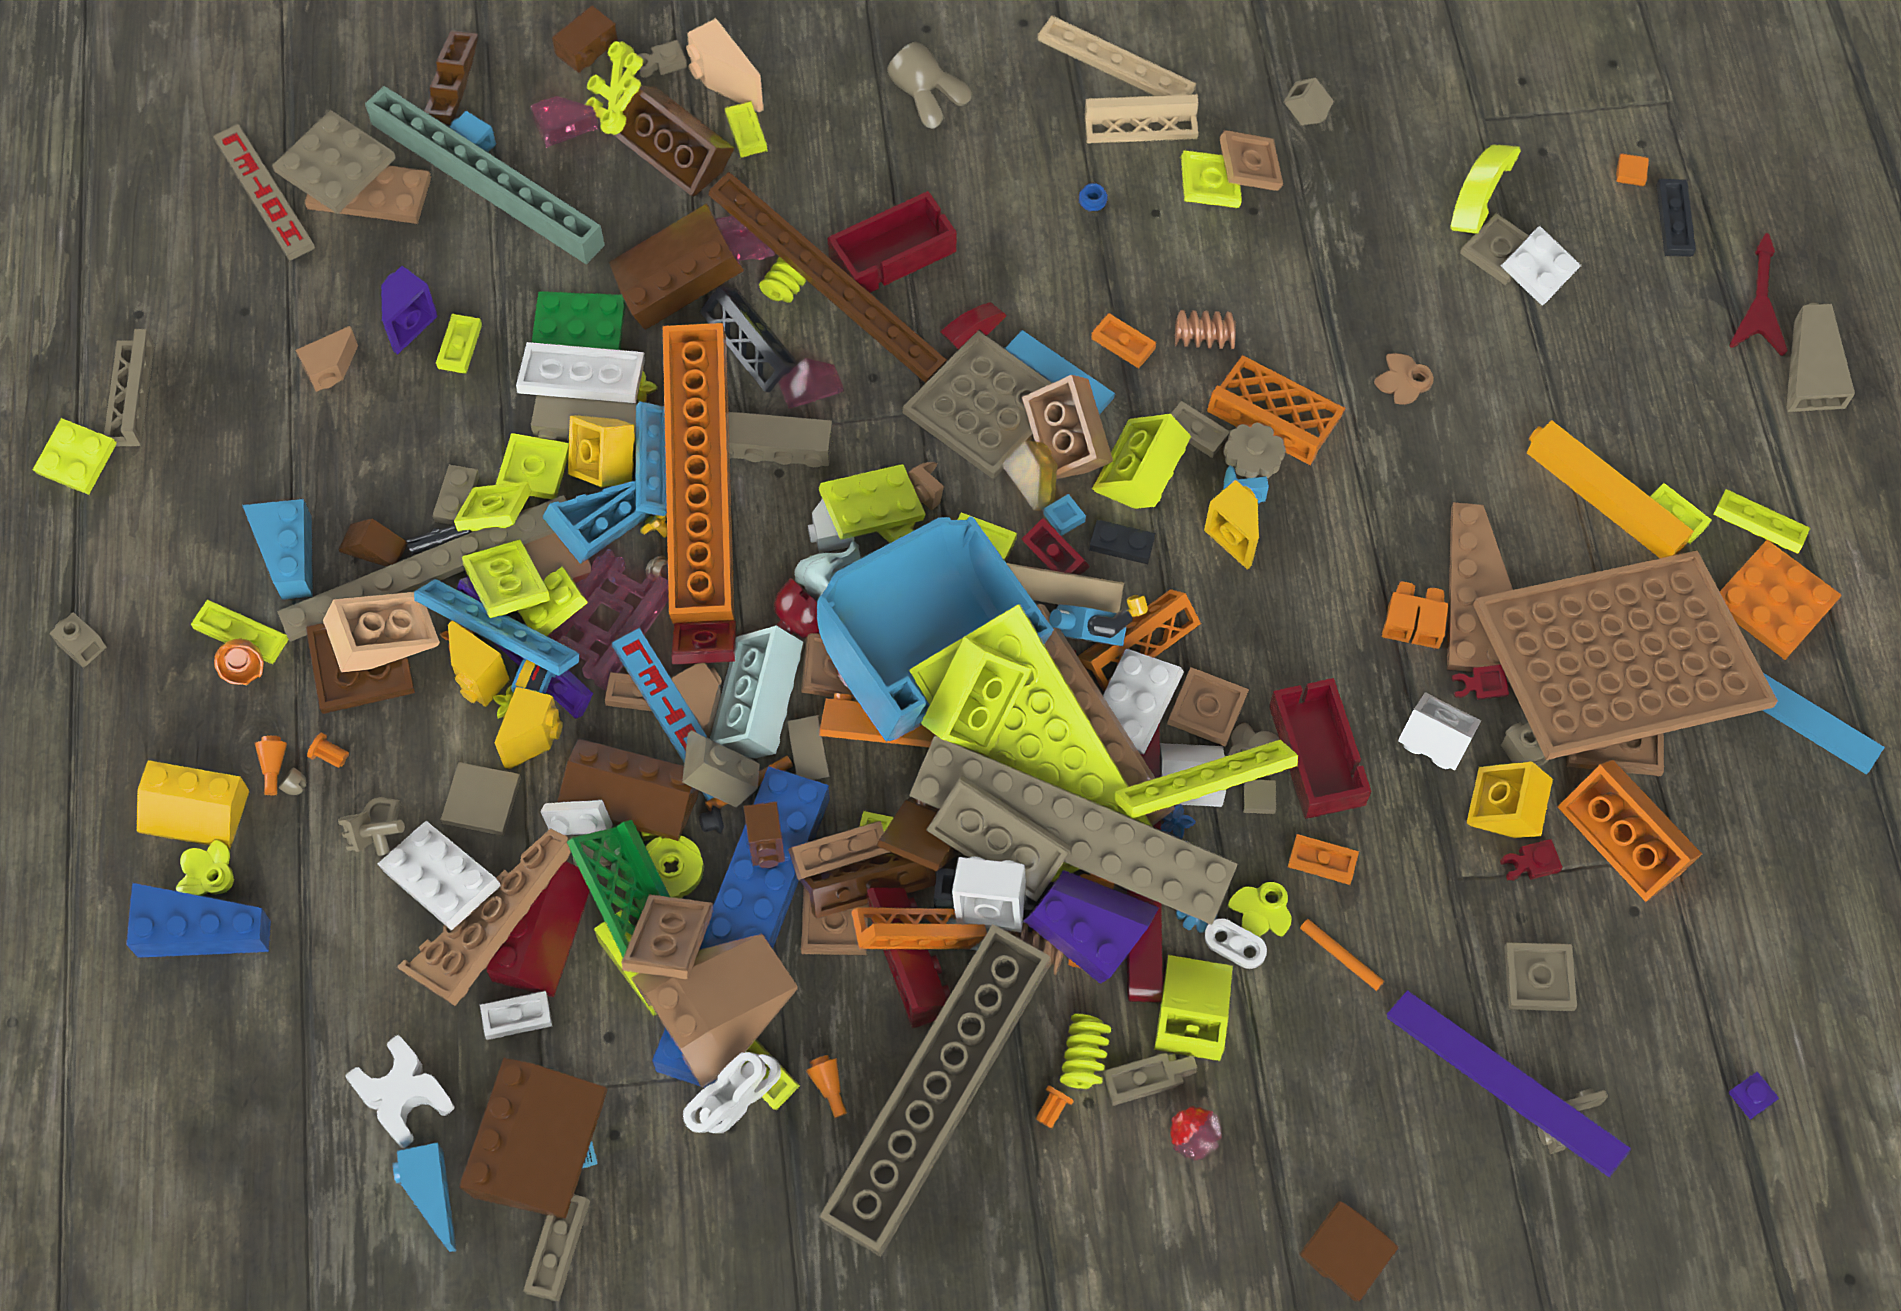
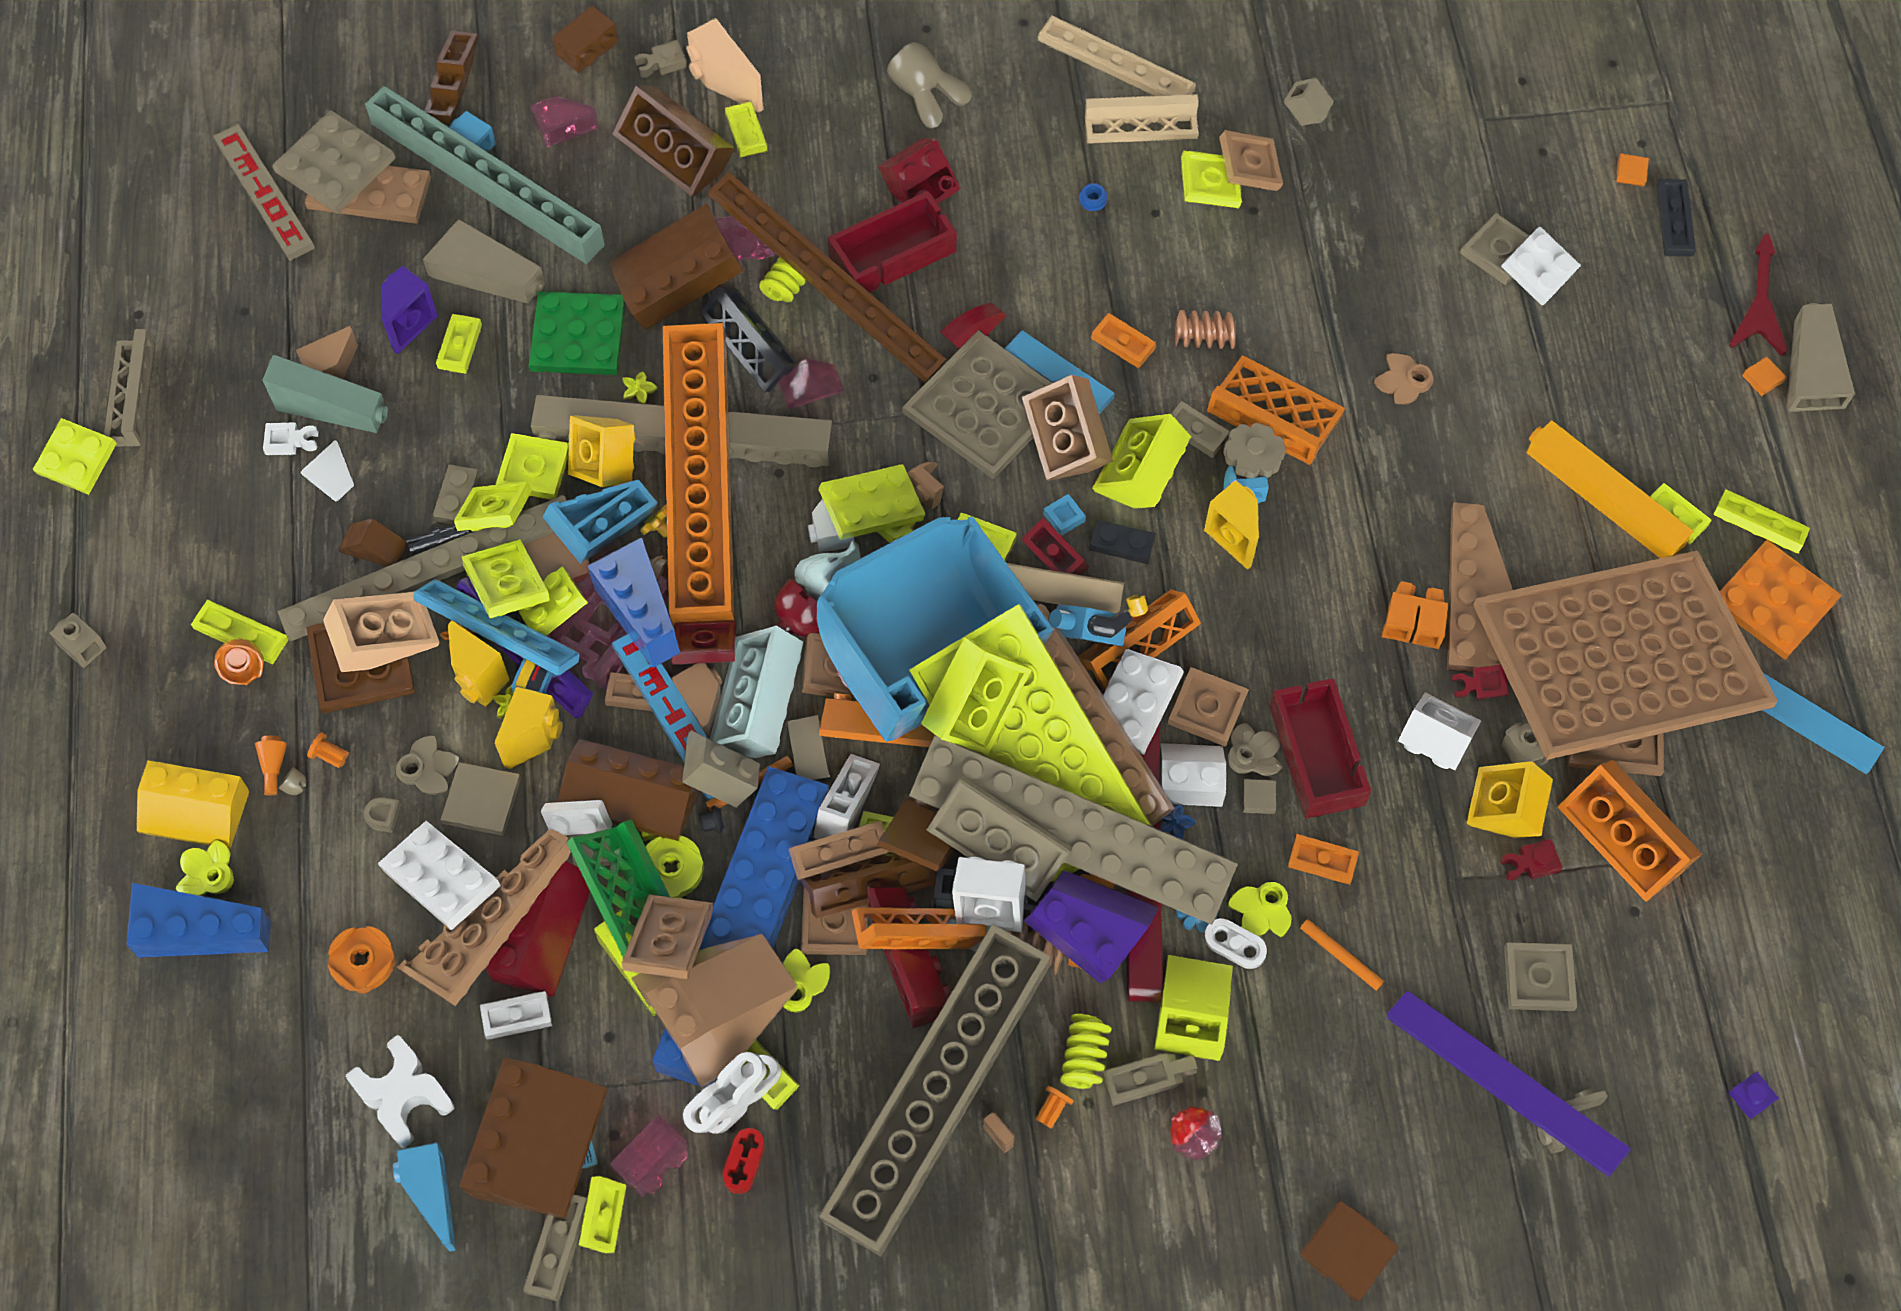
(285, 437): none -> white plate
(285, 542): dark azure wedge -> none
(322, 396): none -> sand green slope
(330, 472): none -> white sticker
(362, 833): dark tan arm -> none
(366, 976): none -> orange plate
(431, 765): none -> dark tan plate
(483, 264): none -> dark tan slope
(580, 372): white plate -> none
(602, 1214): none -> neon yellow plate
(613, 119): neon yellow plant -> none
(634, 598): none -> wedge
(650, 459): dark azure tile -> none
(650, 1156): none -> clear pink brick
(736, 1158): none -> red beam
(764, 834): reddish brown brick -> none
(807, 978): none -> neon yellow plate
(826, 1078): orange cone -> none
(846, 797): none -> white slope
(919, 170): none -> dark red slope
(999, 1132): none -> medium nougat tile
(1033, 473): clear yellow slope -> none
(1206, 778): neon yellow plate -> none
(1479, 185): neon yellow slope -> none
(1764, 376): none -> orange tile

